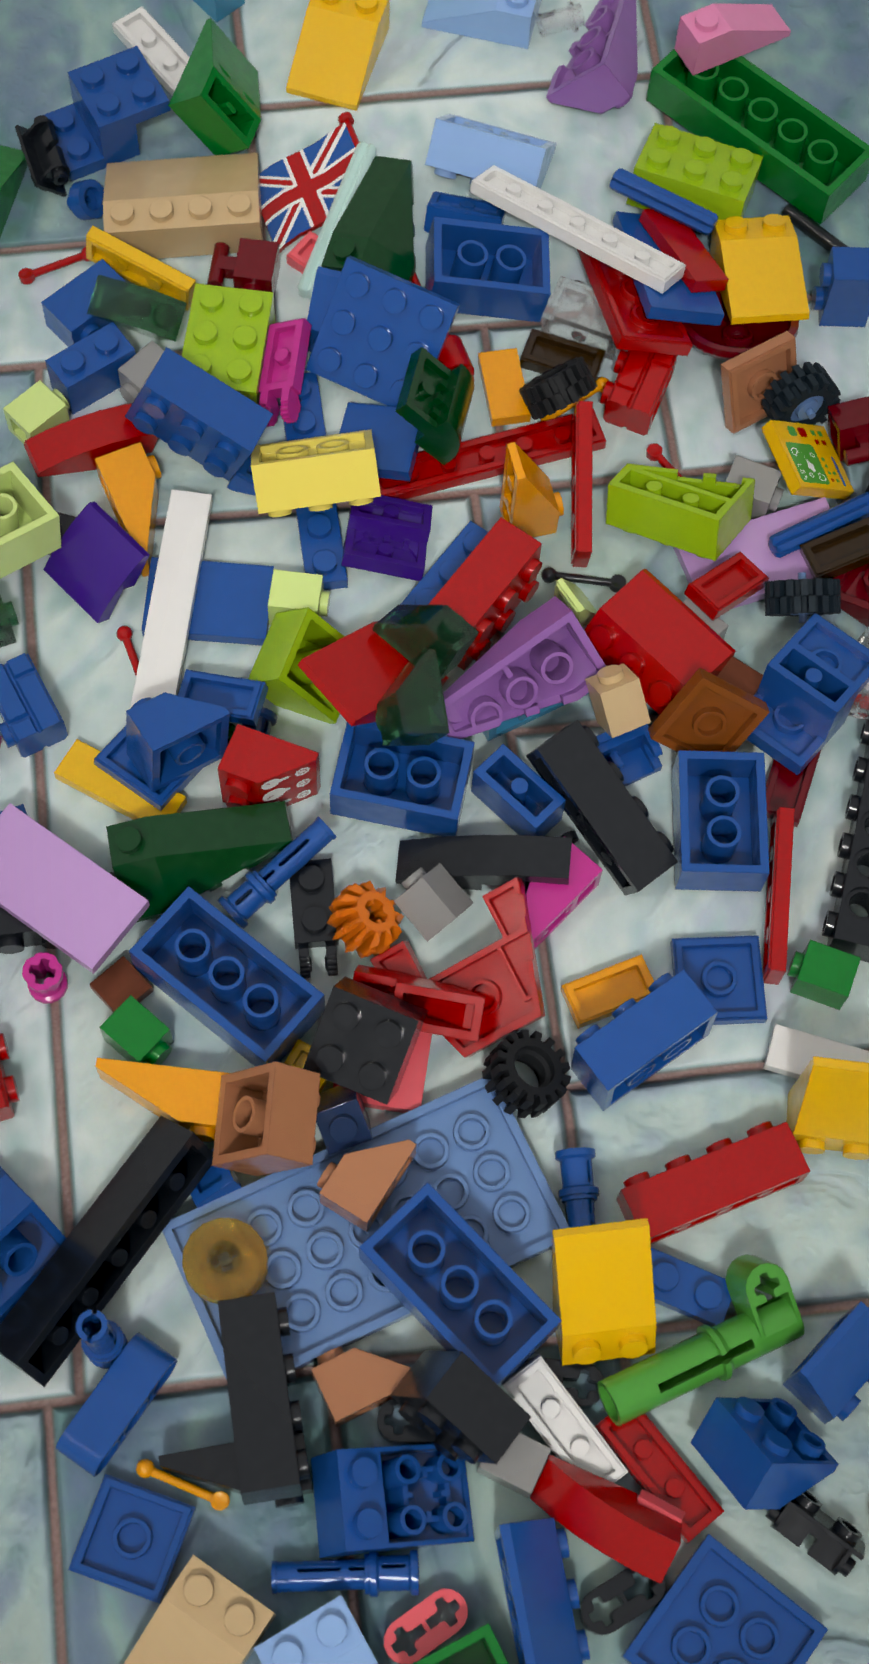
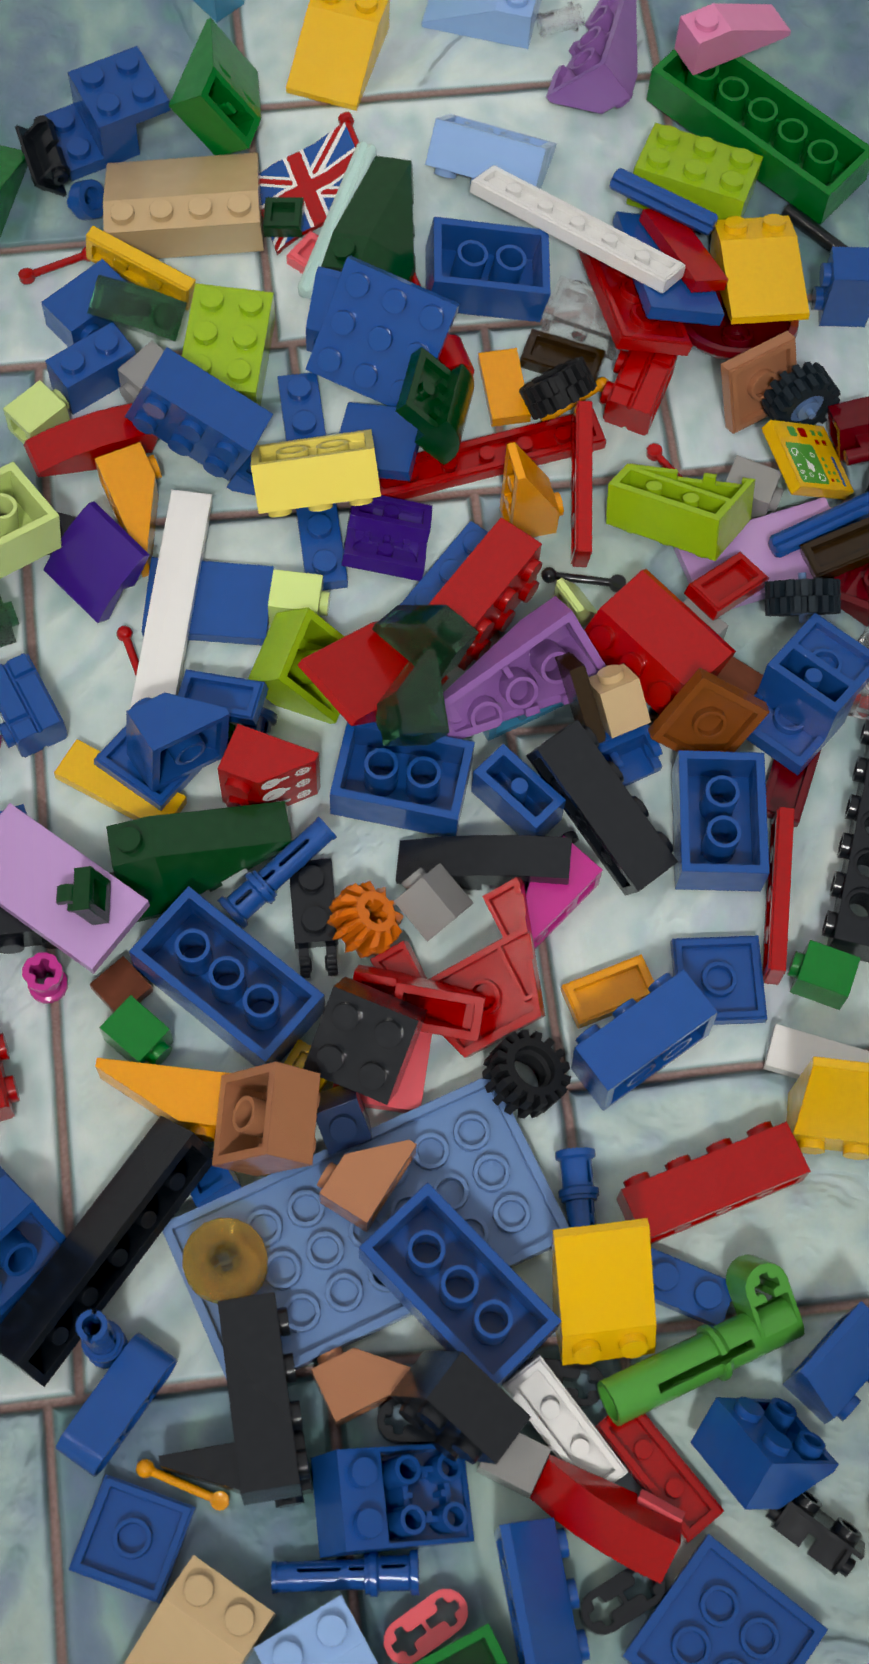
(87, 895): none -> dark green tile
(158, 48): white tile -> none
(252, 269): dark red brick -> none
(283, 217): none -> dark green tile
(284, 369): dark pink hinge -> none
(461, 208): blue slope -> none
(580, 694): none -> dark brown tile

